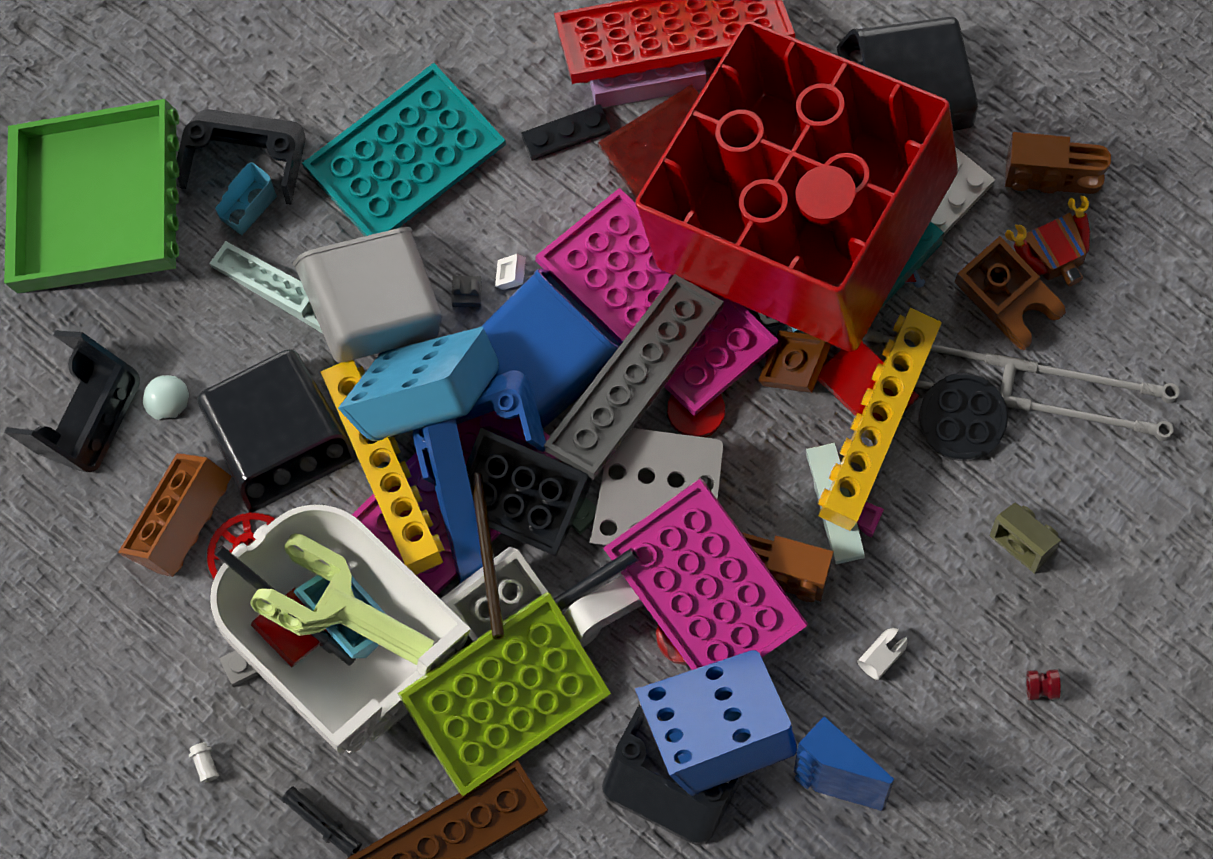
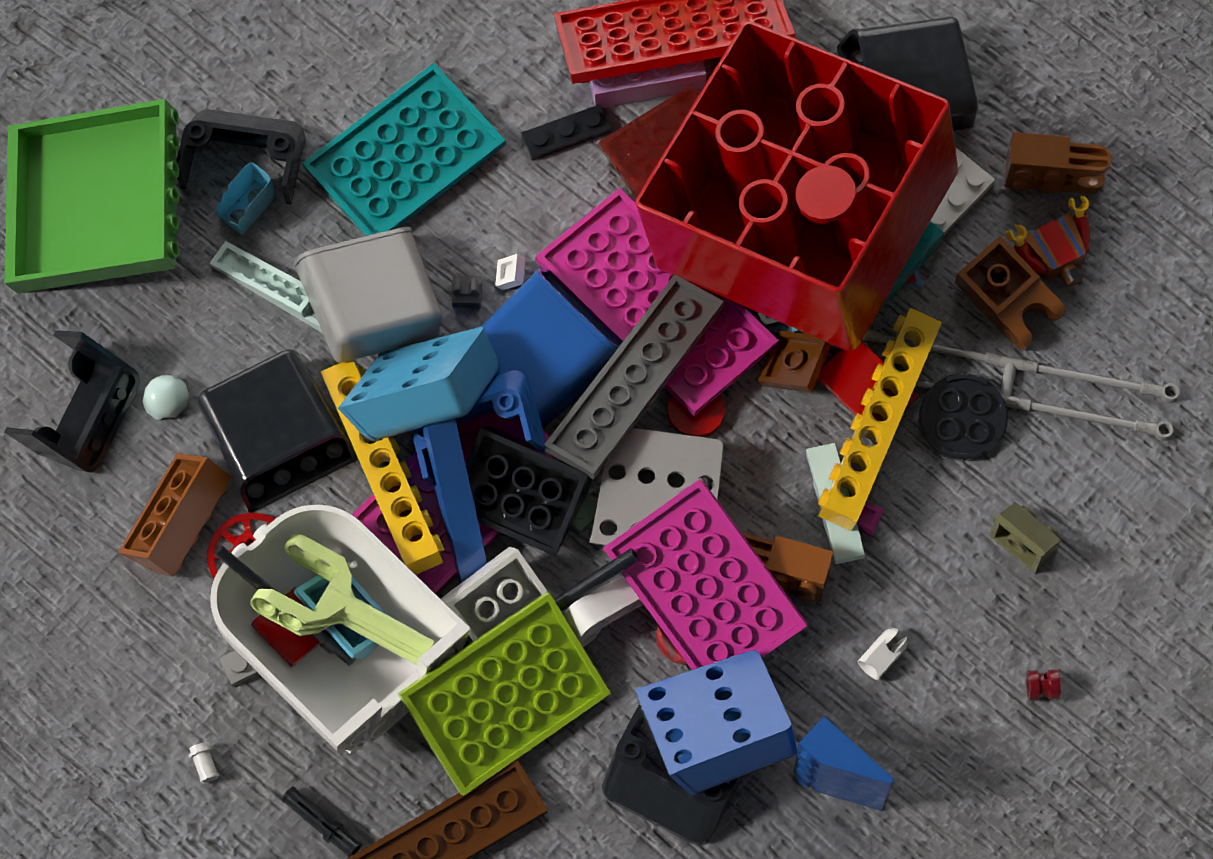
(487, 556): dark brown piece -> none

